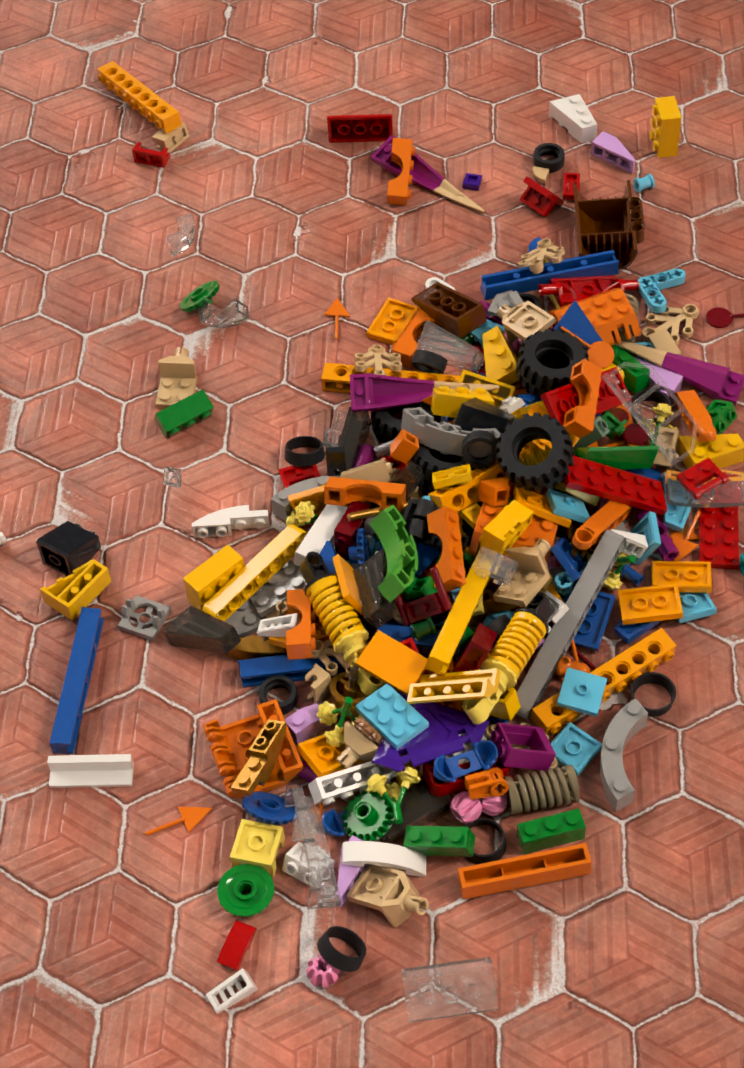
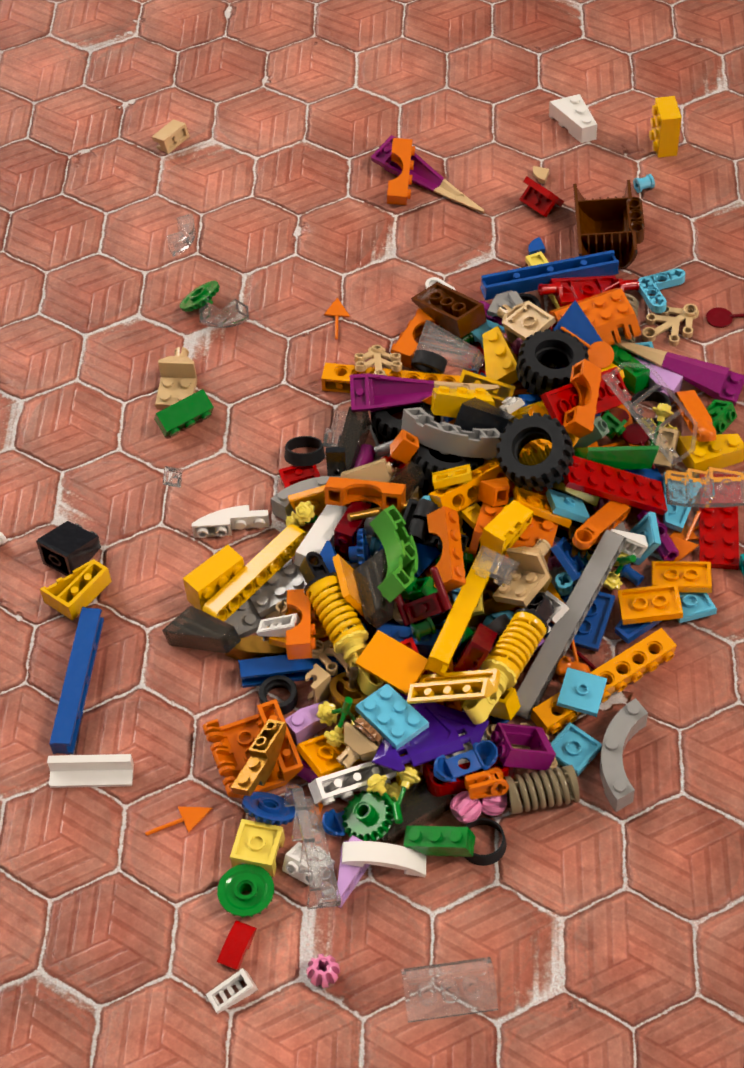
(139, 97): light orange brick -> none
(150, 157): red hinge -> none
(157, 621): light grey piece -> none
(336, 958): black tyre -> none
(359, 128): red slope -> none
(388, 892): tan plate -> none
(391, 321): light orange tile -> none
(472, 181): dark purple tile -> none
(476, 436): black tyre -> none
(524, 871): orange brick -> none
(535, 258): tan plant -> none
(549, 149): black tyre -> none
(551, 831): green brick -> none
(568, 181): red plate -> none
(612, 151): lavender slope -> none
(657, 678): black tyre -> none
(663, 341): tan hinge -> none
(699, 474): red plate -> none

